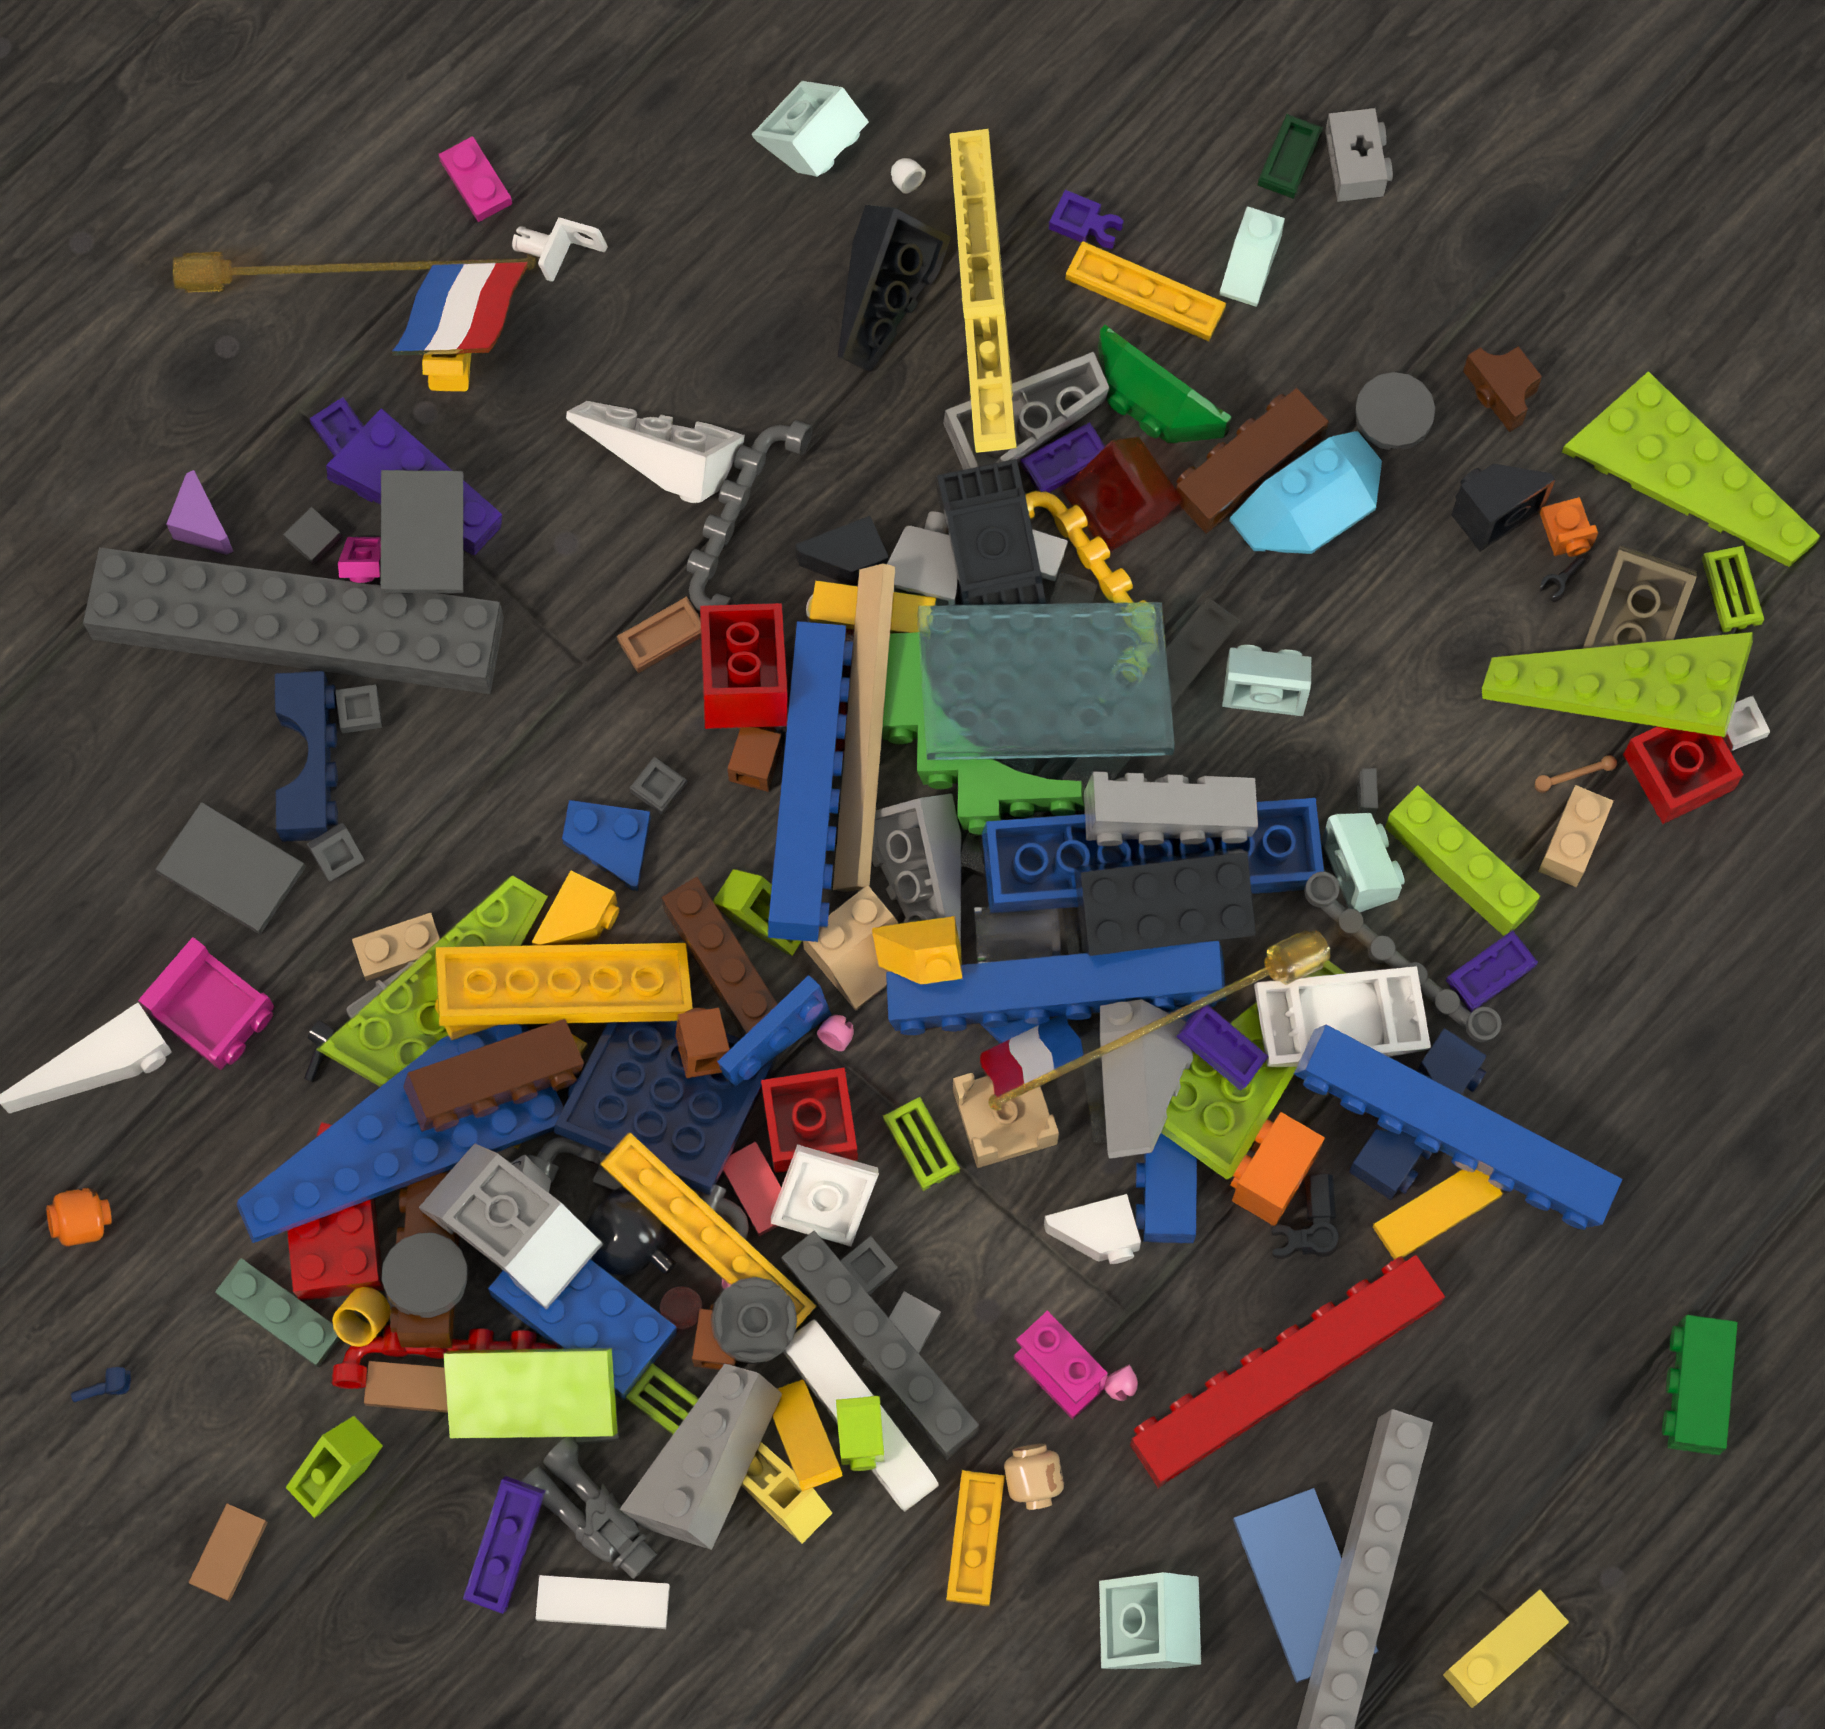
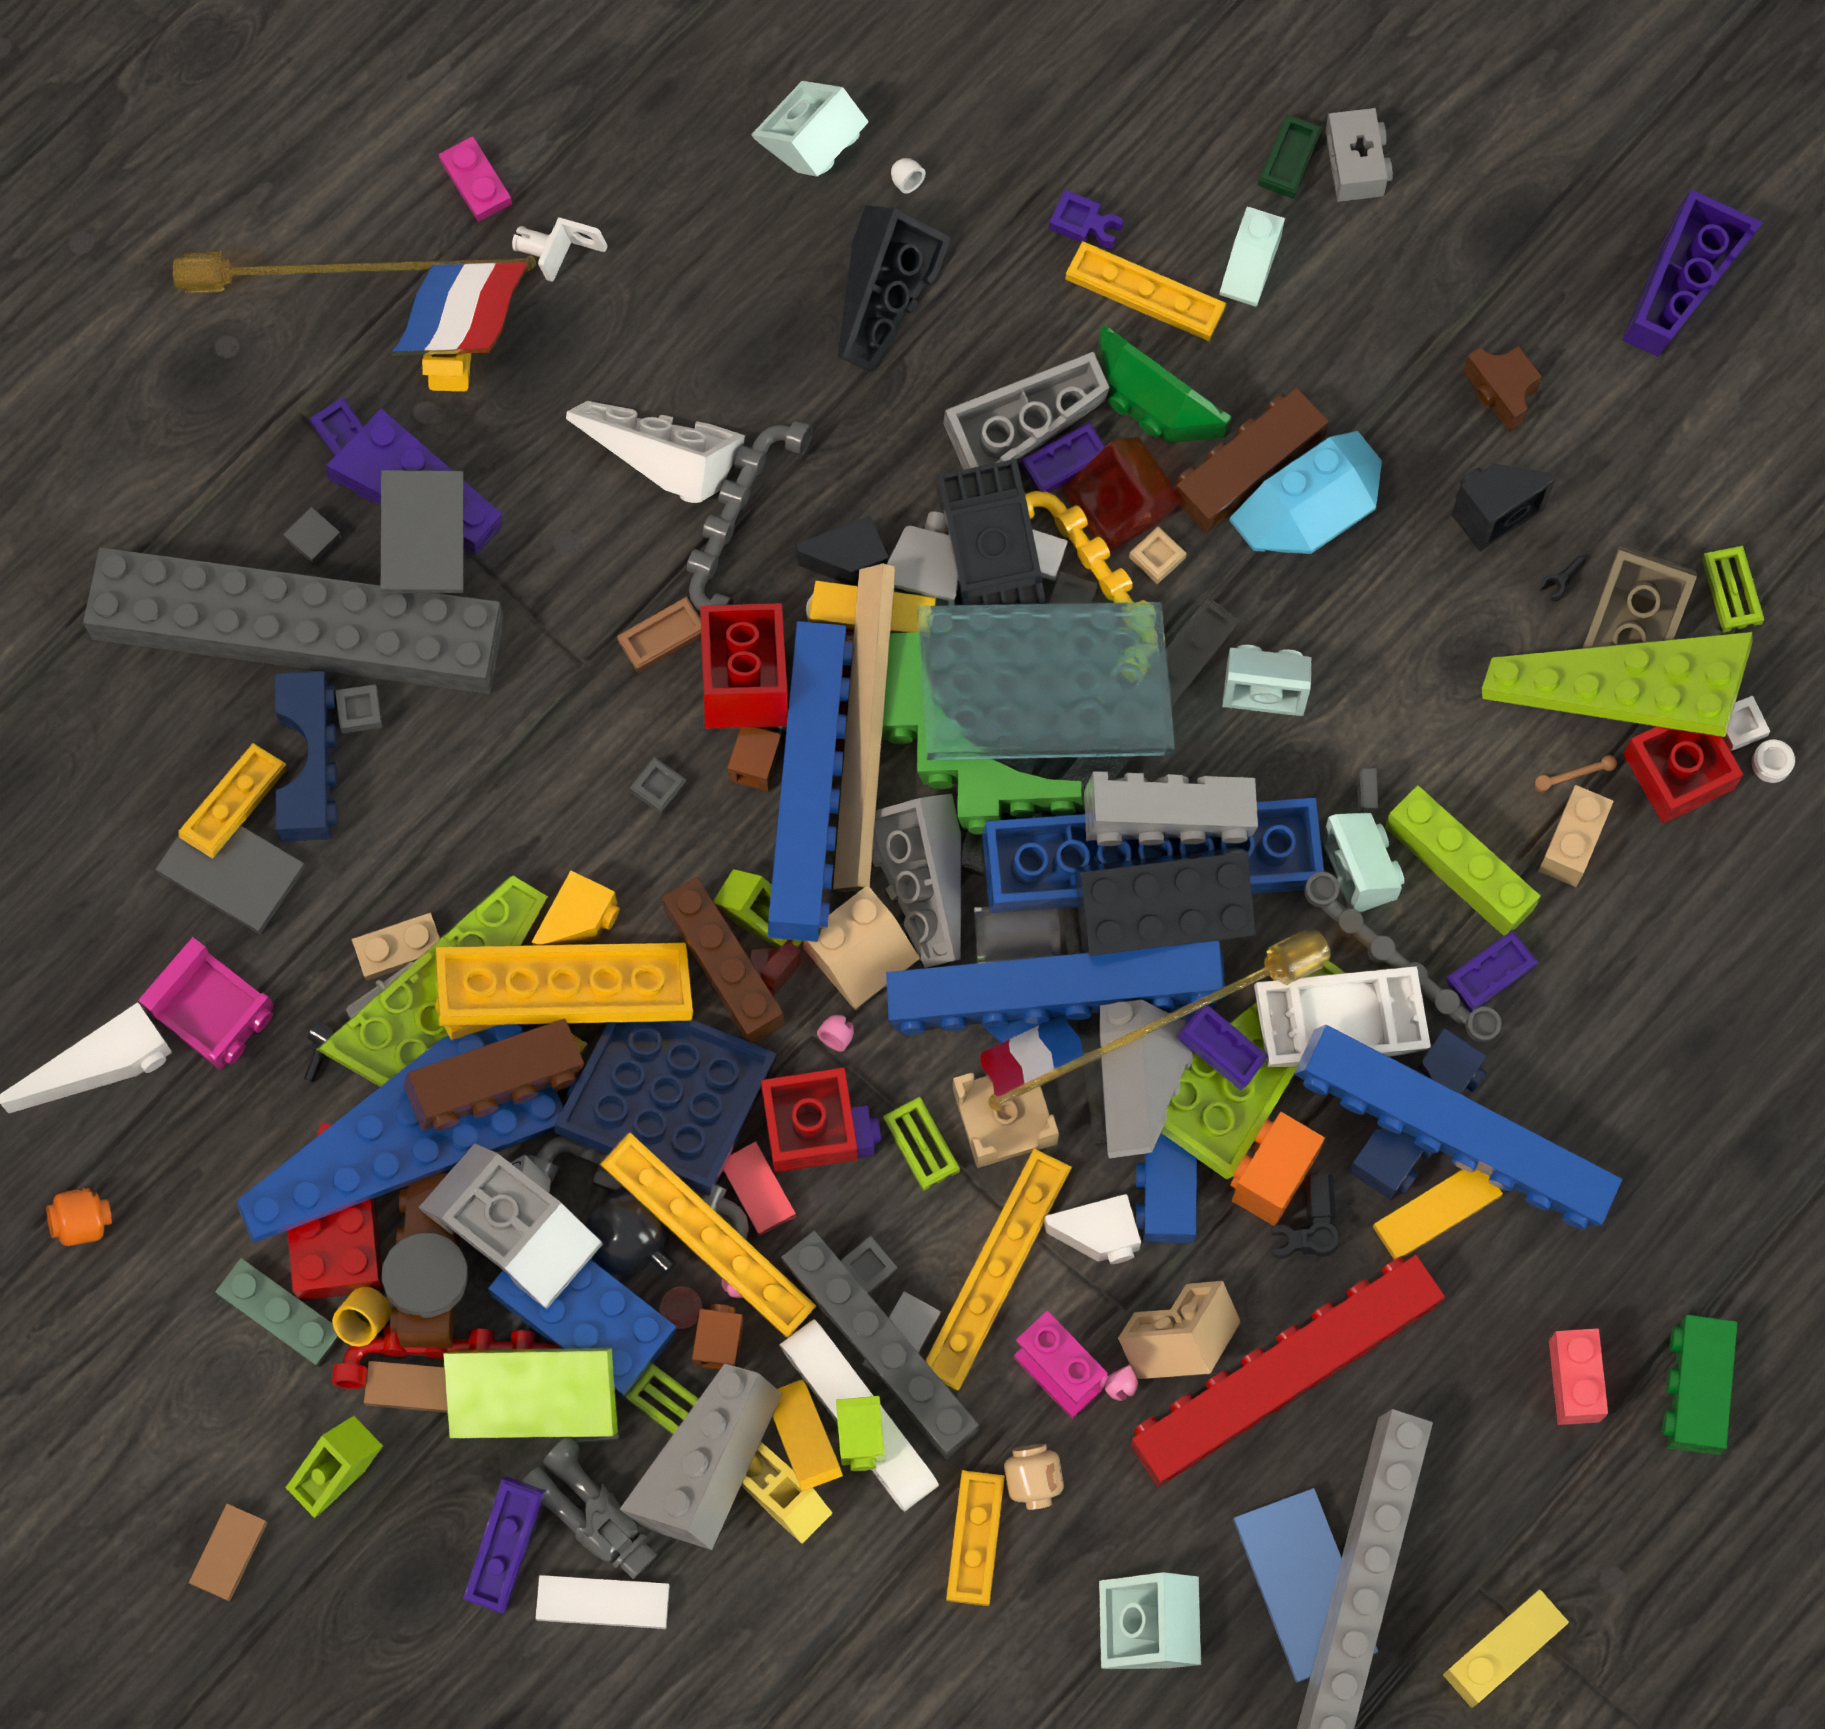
(116, 1383): dark blue hand -> none
(195, 519): medium lavender slope -> none
(232, 800): none -> yellow tile
(335, 852): dark grey plate -> none
(360, 559): dark pink plate -> none
(609, 837): blue wing -> none
(701, 1041): dark orange brick -> none
(753, 1320): dark grey tile -> none
(776, 965): none -> clear red tile
(780, 1028): blue wing -> none
(824, 1195): white plate -> none
(866, 1131): none -> dark purple plate
(920, 950): yellow slope -> none
(982, 292): light yellow slope -> none
(997, 1268): none -> yellow tile
(1157, 555): none -> tan tile
(1185, 1337): none -> tan panel
(1394, 411): dark grey tile -> none
(1568, 528): orange bracket -> none
(1578, 1376): none -> coral brick
(1681, 463): lime wing -> none
(1691, 260): none -> dark purple wedge
(1773, 761): none -> white tile

